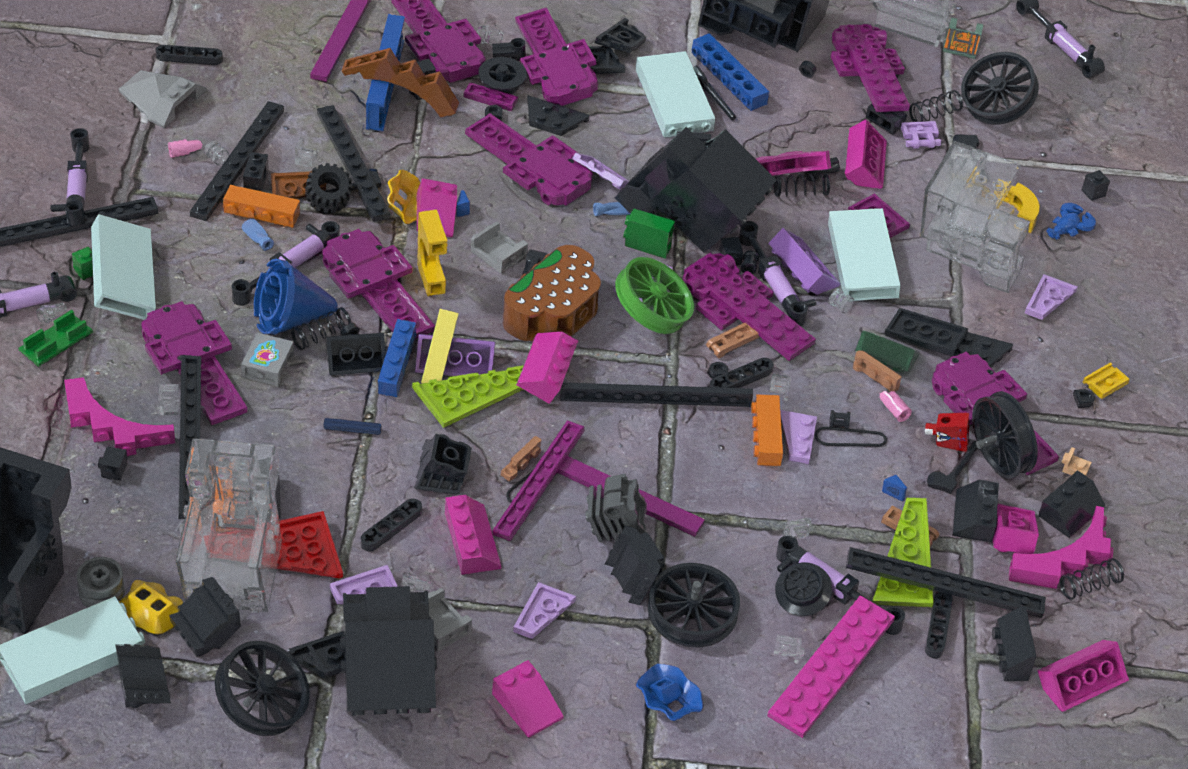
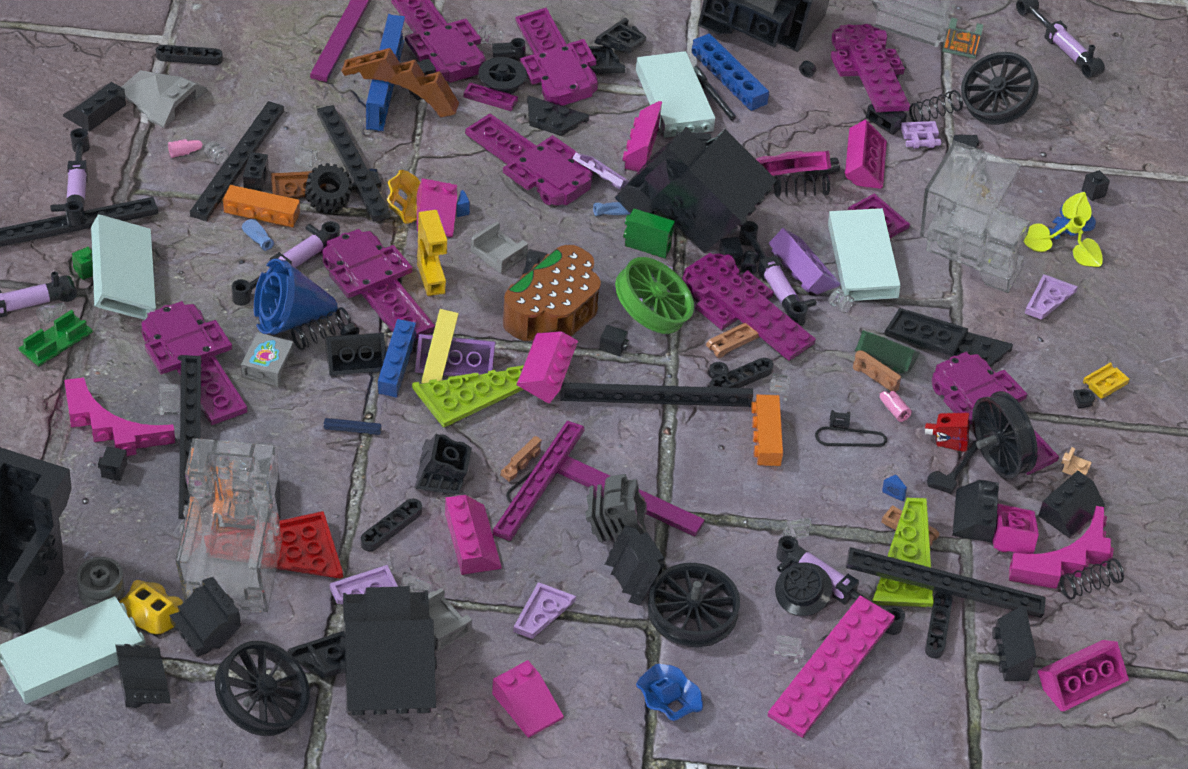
(97, 106): none -> black slope
(495, 111): black tile -> none
(614, 340): none -> black brick
(642, 137): none -> dark pink slope
(798, 435): lavender wing -> none
(1025, 202): yellow arch -> none
(1079, 211): none -> neon yellow plant

